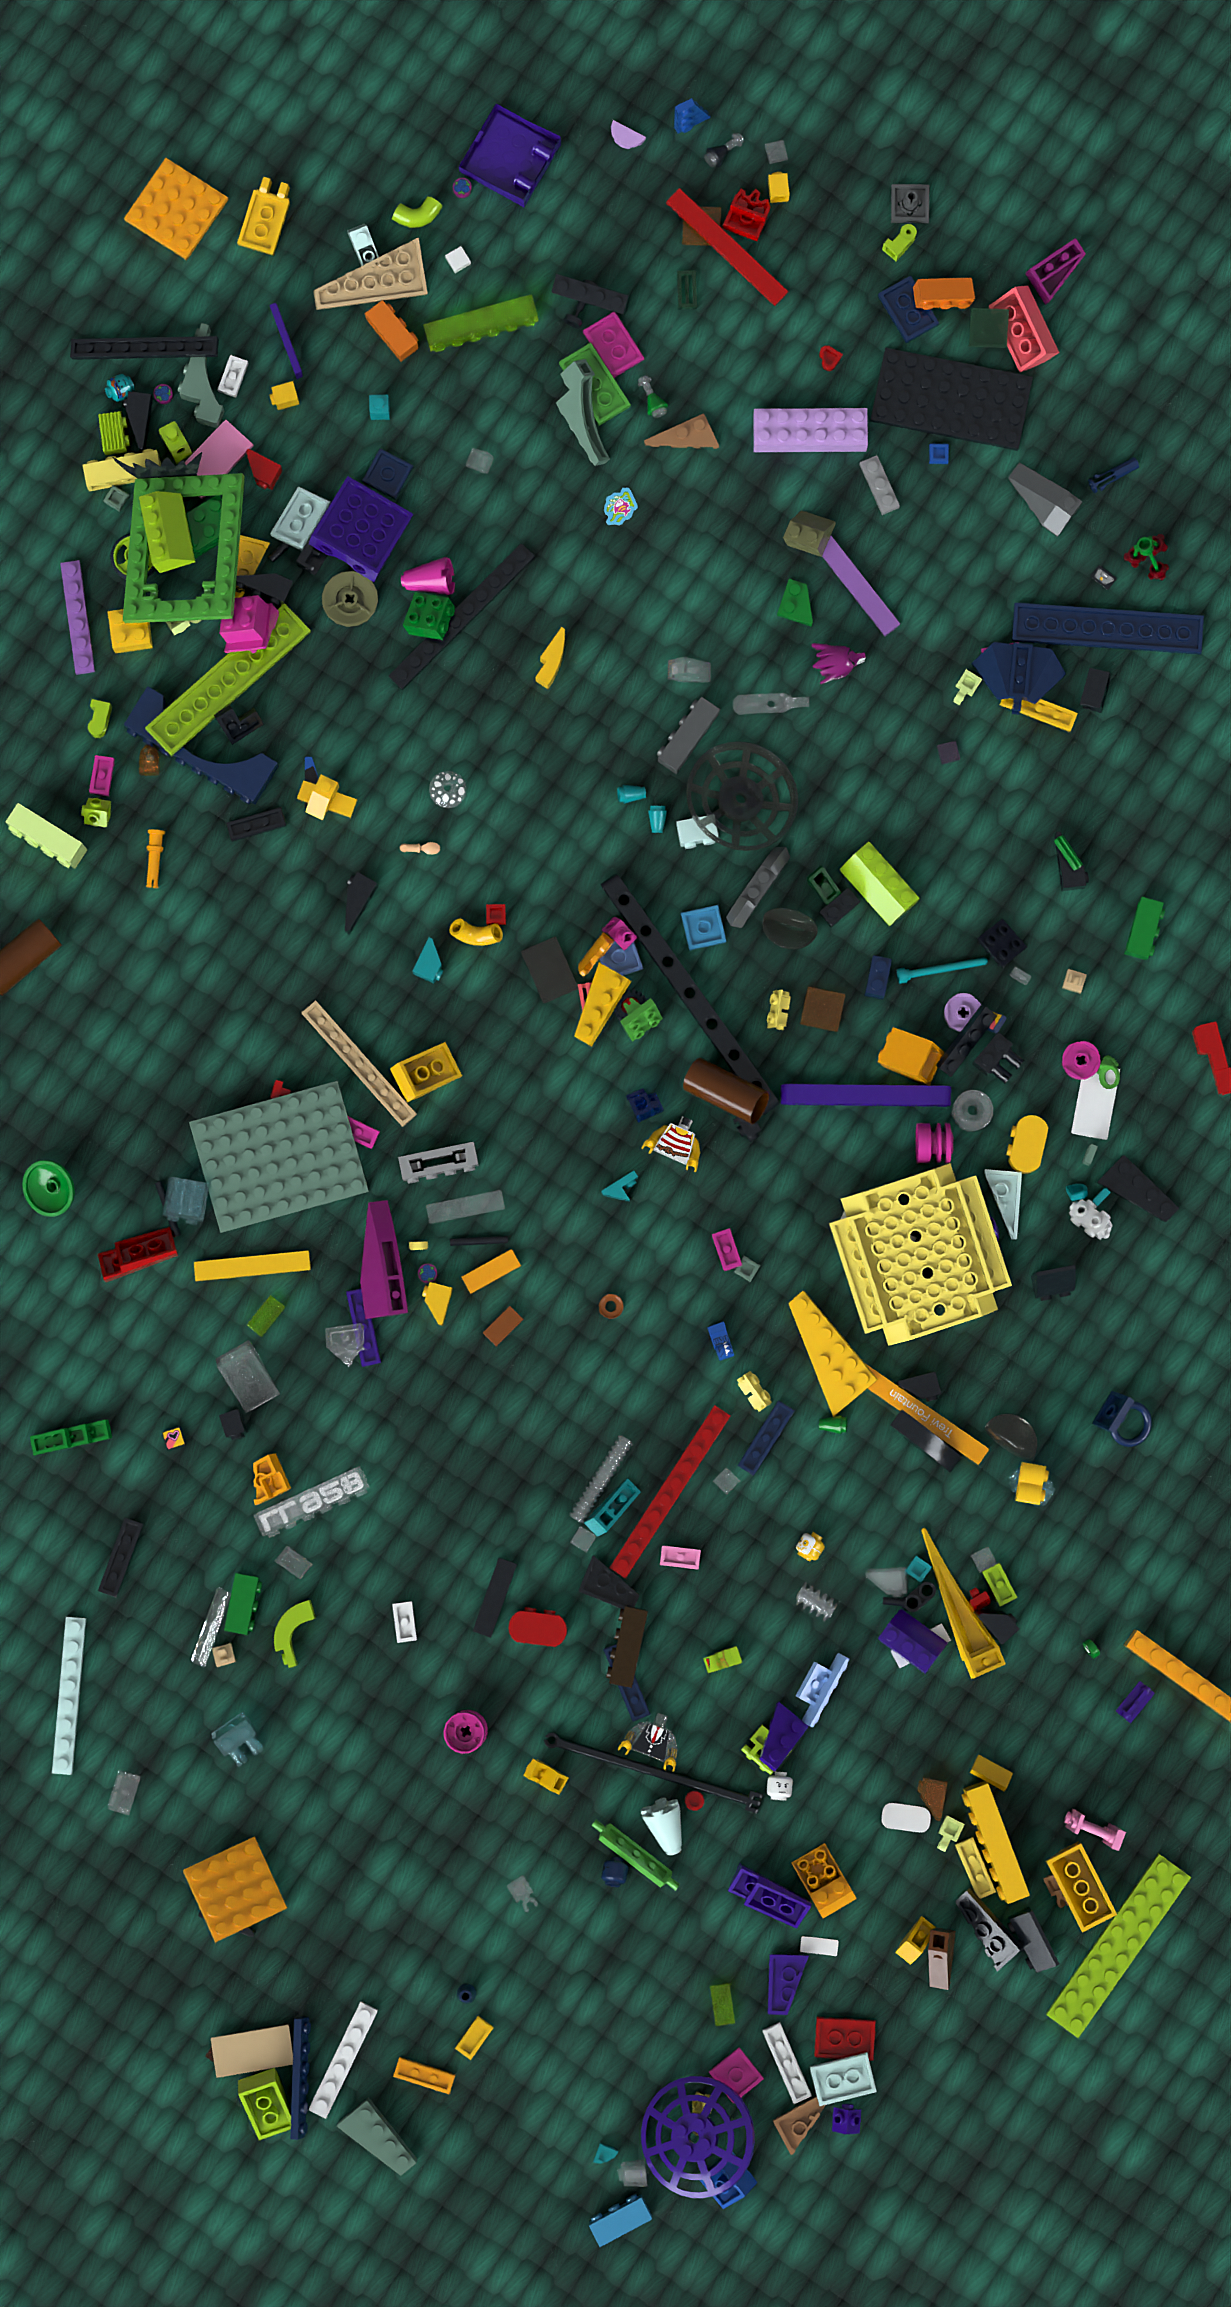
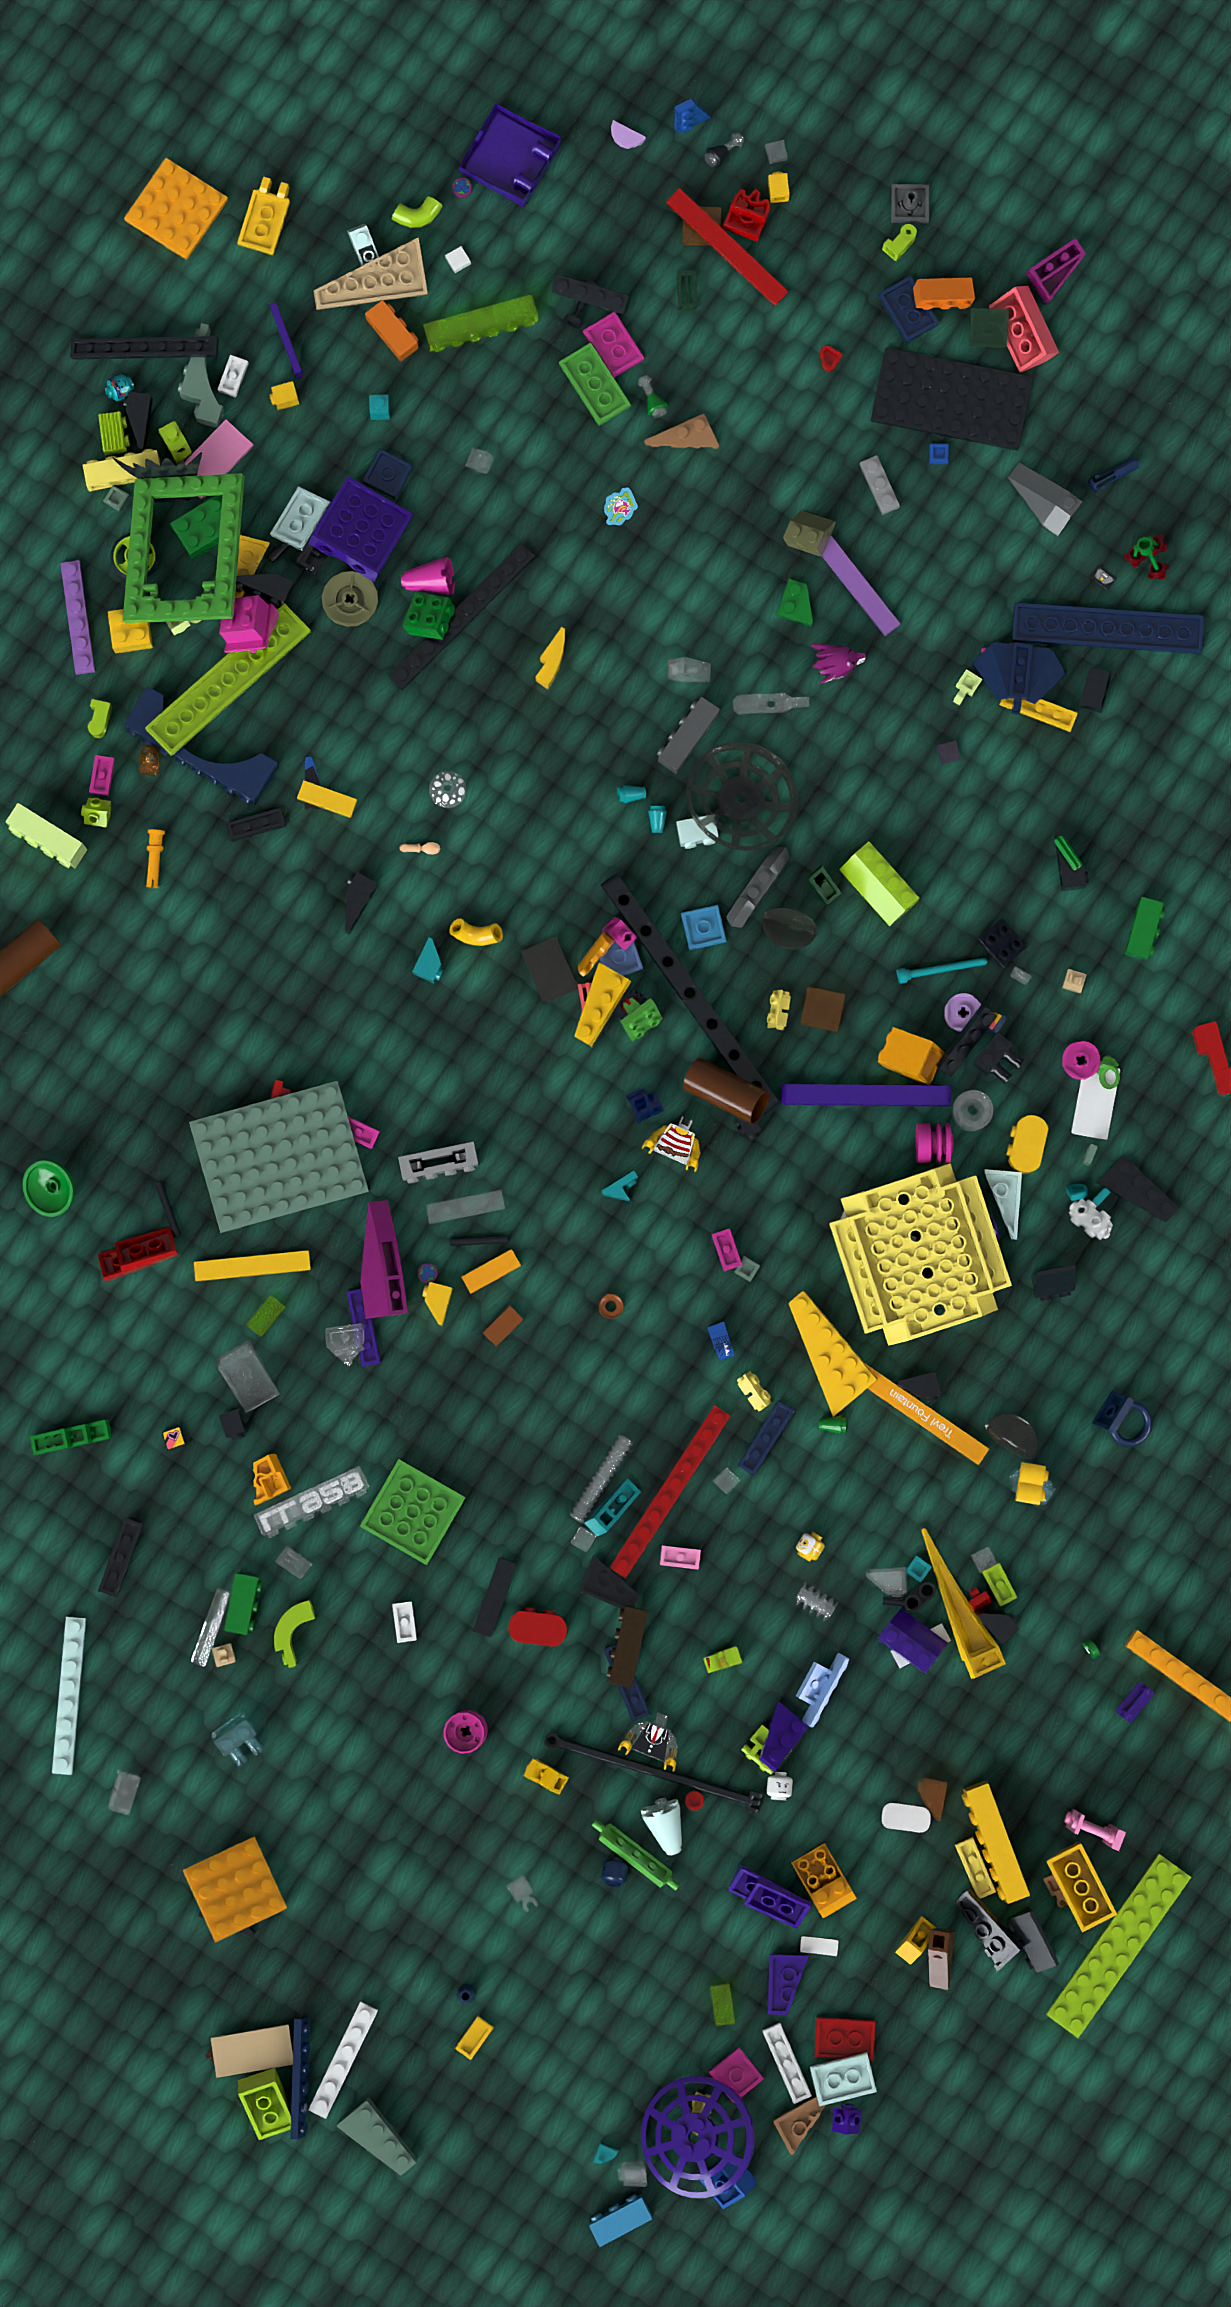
(163, 394): tile -> none
(167, 530): lime slope -> none
(185, 1200): clear light blue brick -> none
(238, 727): black plate -> none
(264, 470): red slope -> none
(322, 797): yellow slope -> none
(359, 1063): tan plate -> none
(412, 1512): none -> bright green plate
(418, 1245): light yellow tile -> none
(424, 2075): light orange tile -> none
(425, 1072): yellow slope -> none
(496, 914): red tile -> none
(578, 410): sand green arch -> none
(810, 430): lavender brick -> none
(839, 907): black plate -> none
(878, 977): dark blue brick -> none
(925, 1440): black slope -> none
(950, 1830): yellowish green plate -> none
(991, 1772): yellow tile -> none

